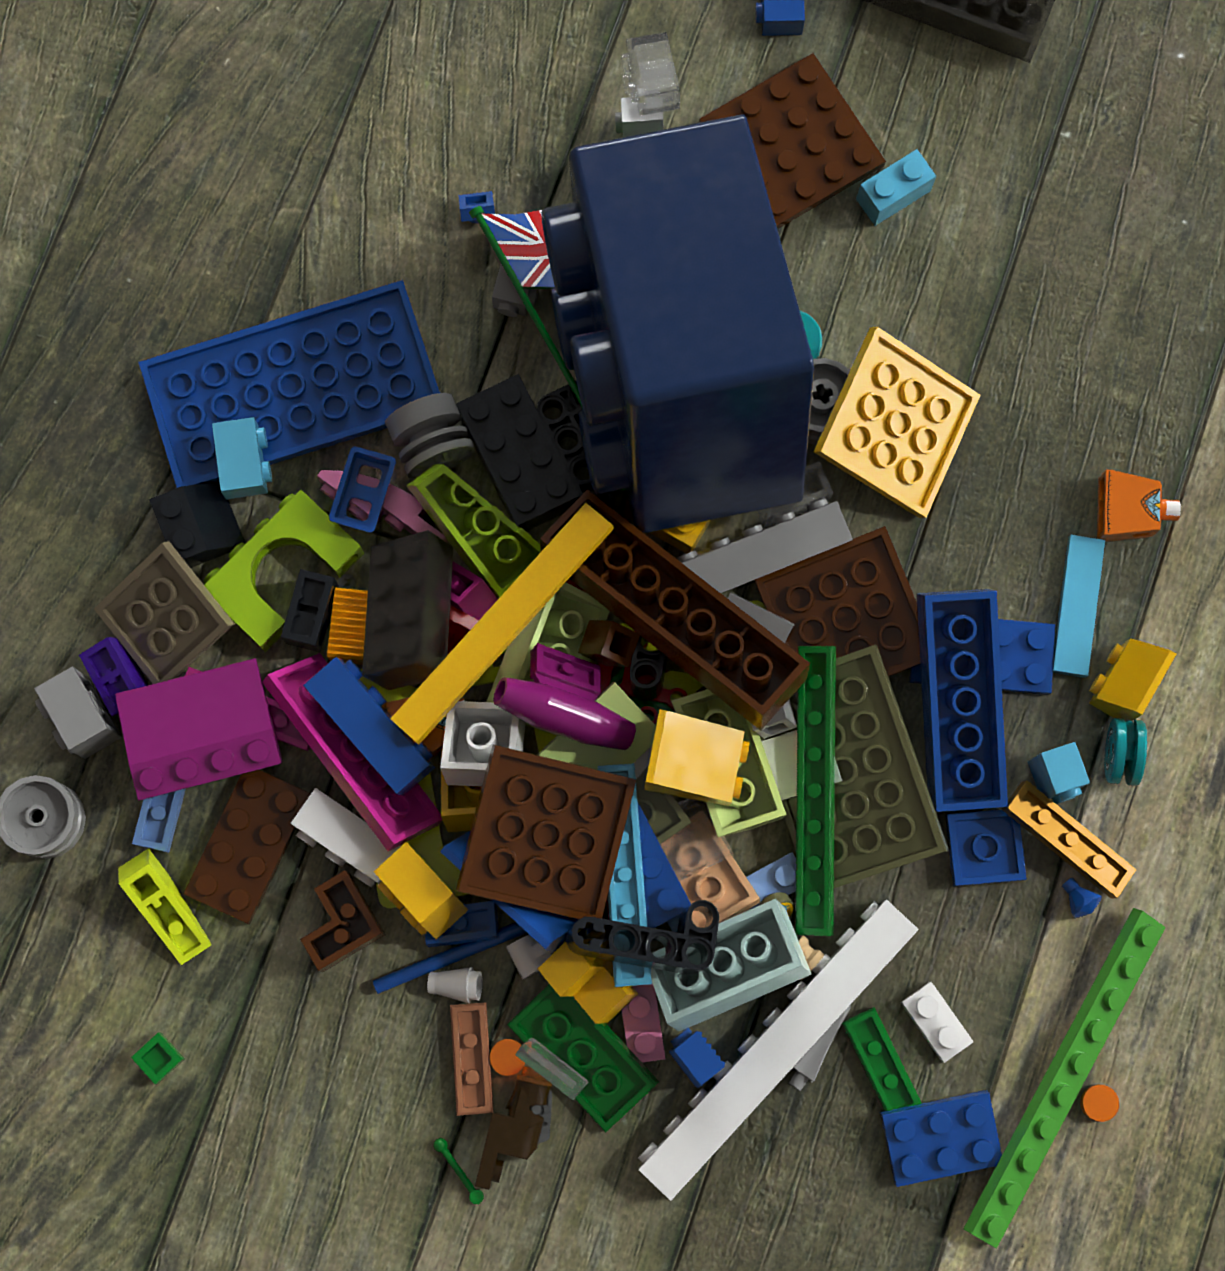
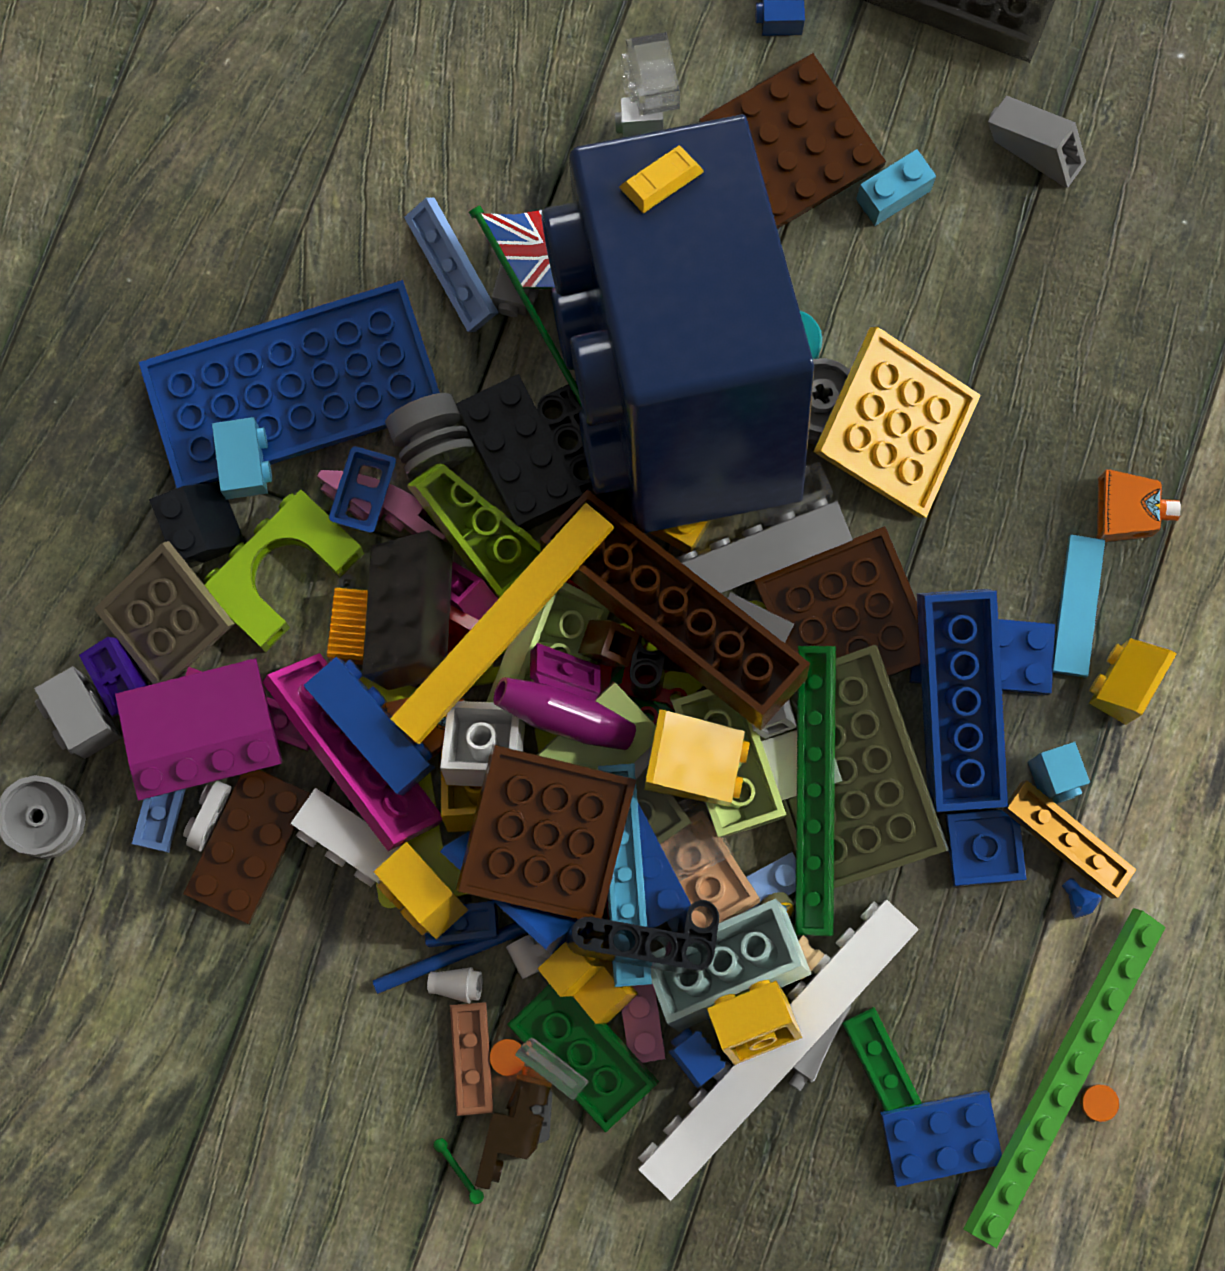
(157, 1058): green plate -> none
(162, 906): neon yellow slope -> none
(213, 803): none -> white plate
(309, 611): black brick -> none
(351, 923): reddish brown brick -> none
(451, 264): none -> light blue plate
(470, 201): blue plate -> none
(661, 179): none -> yellow tile
(754, 1021): none -> yellow brick
(937, 1022): white plate -> none
(1039, 139): none -> light grey slope
(1125, 751): teal head -> none

